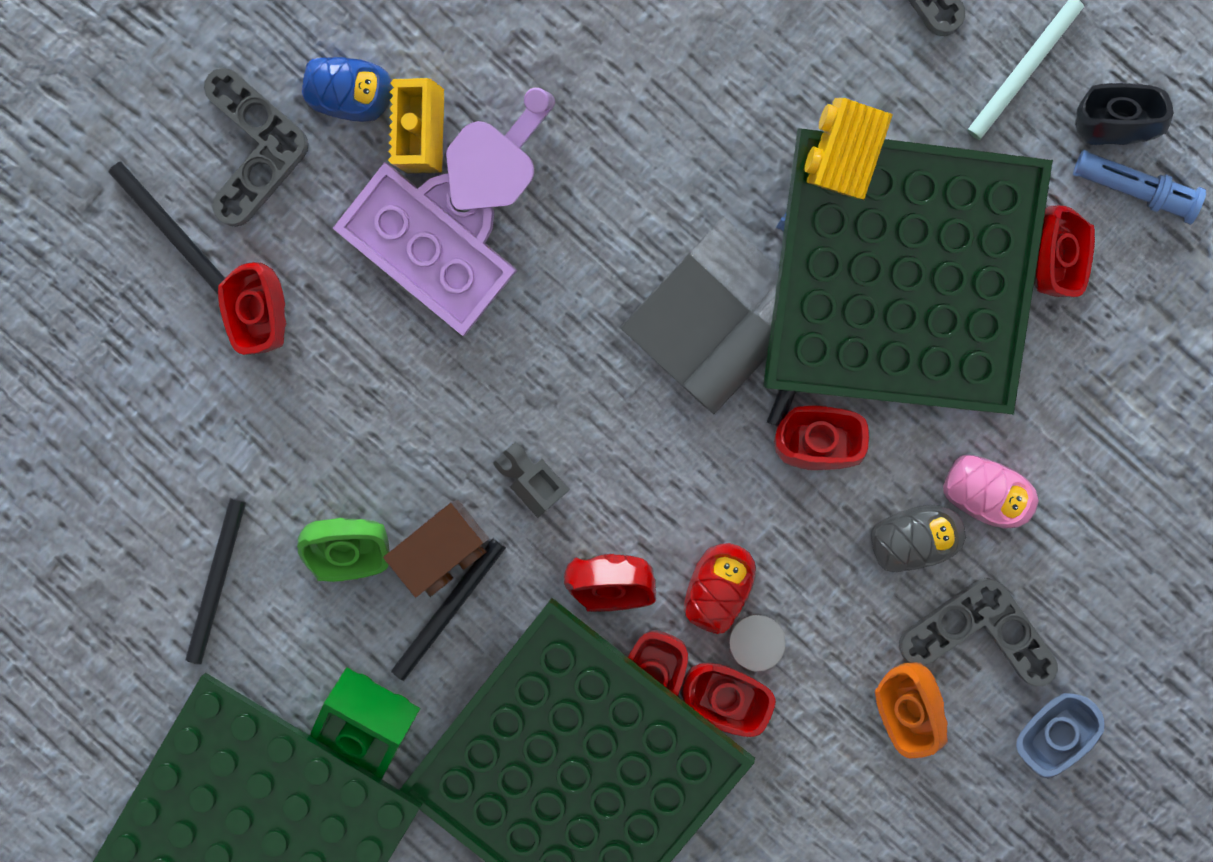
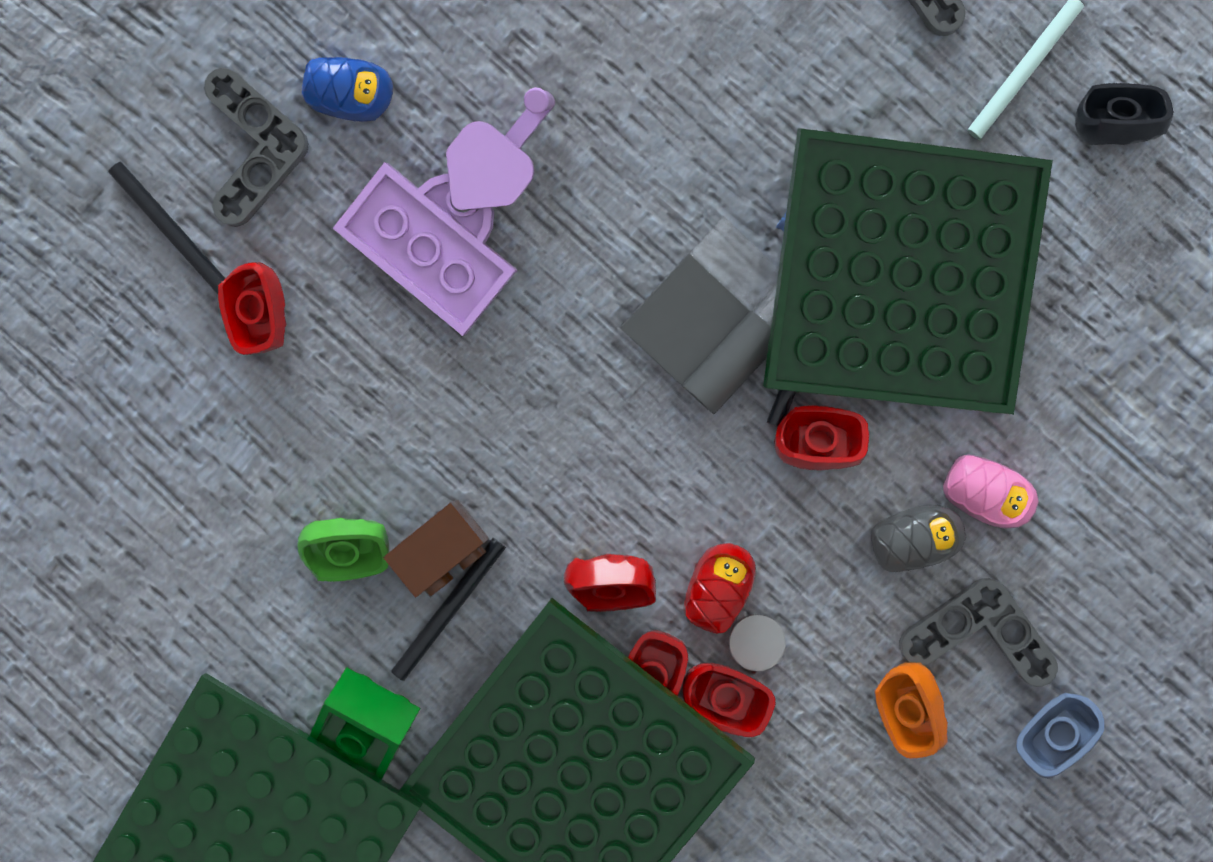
(215, 581): black bar -> none
(417, 125): yellow brick -> none
(534, 483): dark grey plate -> none
(847, 147): yellow brick -> none
(1064, 253): red piece -> none
(1157, 192): medium blue pin -> none

